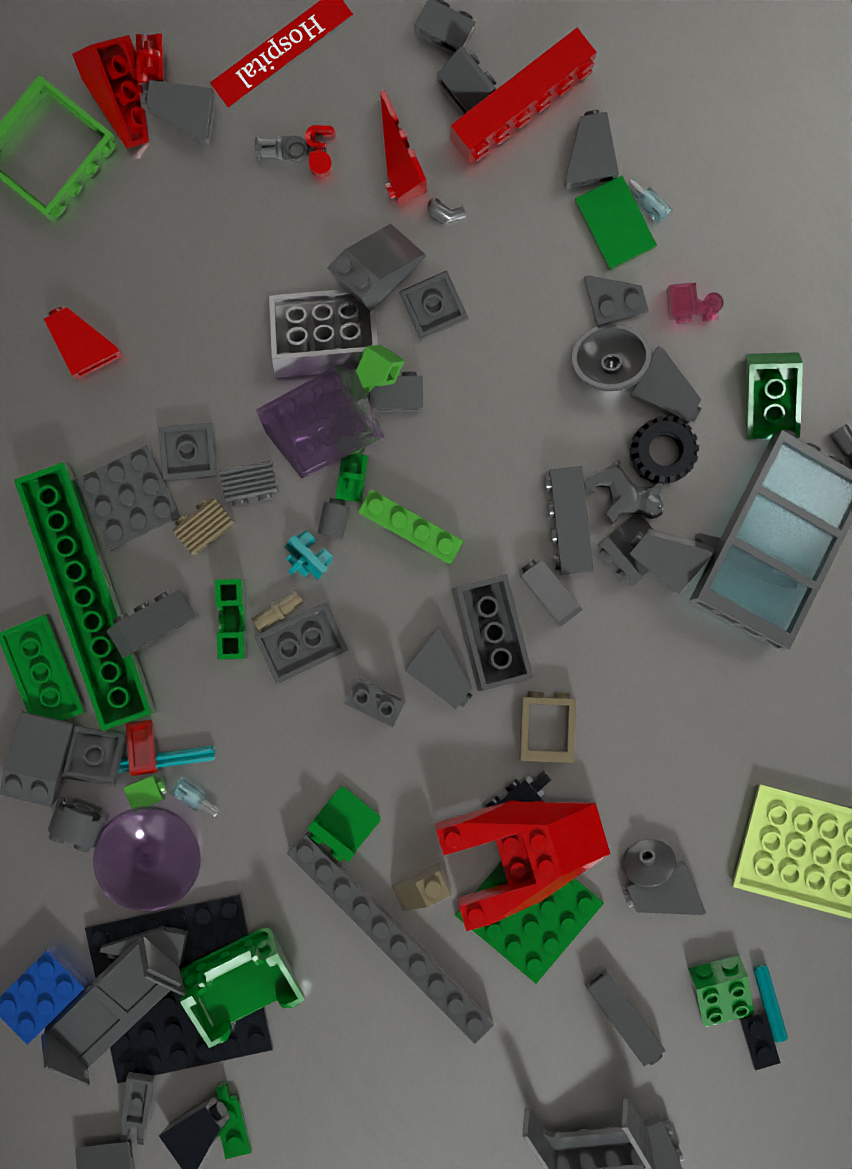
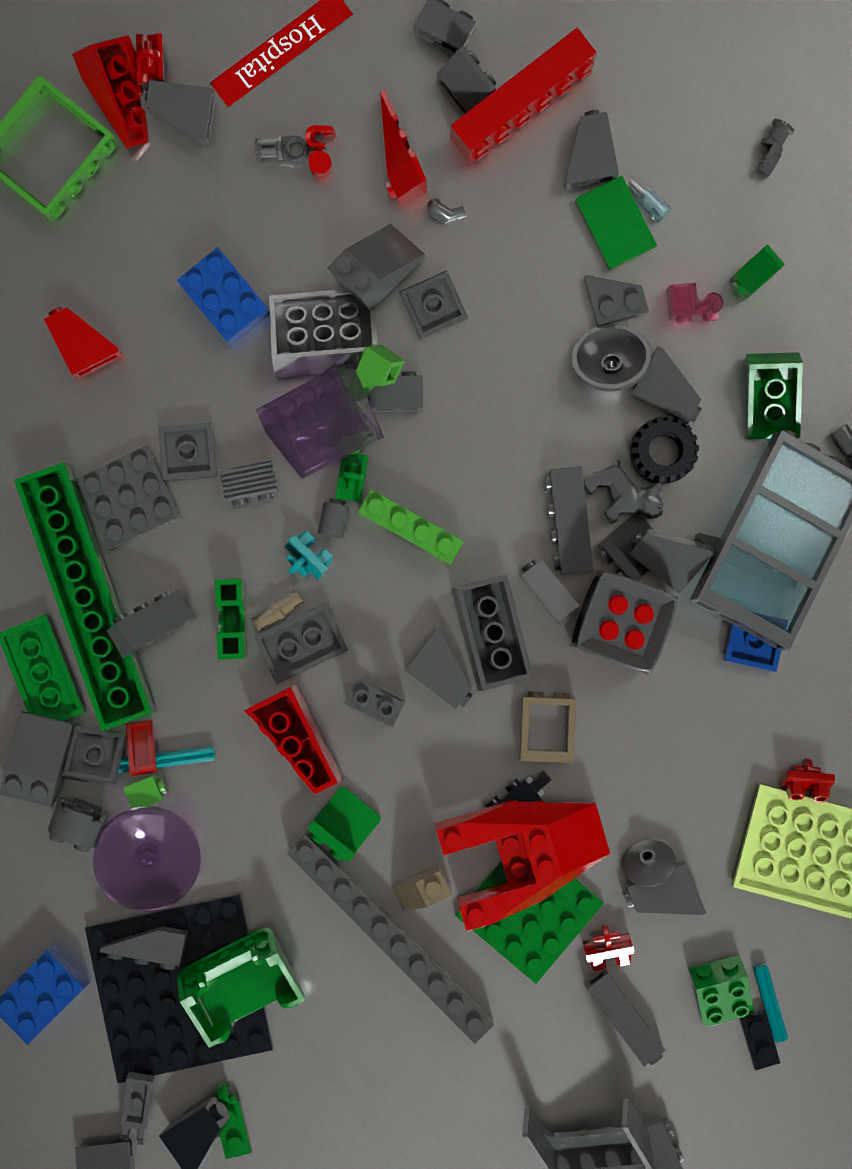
(108, 1009): dark grey piece -> none
(192, 796): clear light blue piece -> none
(203, 526): dark tan brick -> none
(223, 296): none -> blue brick
(297, 737): none -> red wedge
(608, 946): none -> red hips
(624, 621): none -> dark grey piece
(750, 651): none -> blue plate
(756, 272): none -> green slope
(774, 143): none -> dark grey connector
(808, 778): none -> red hips

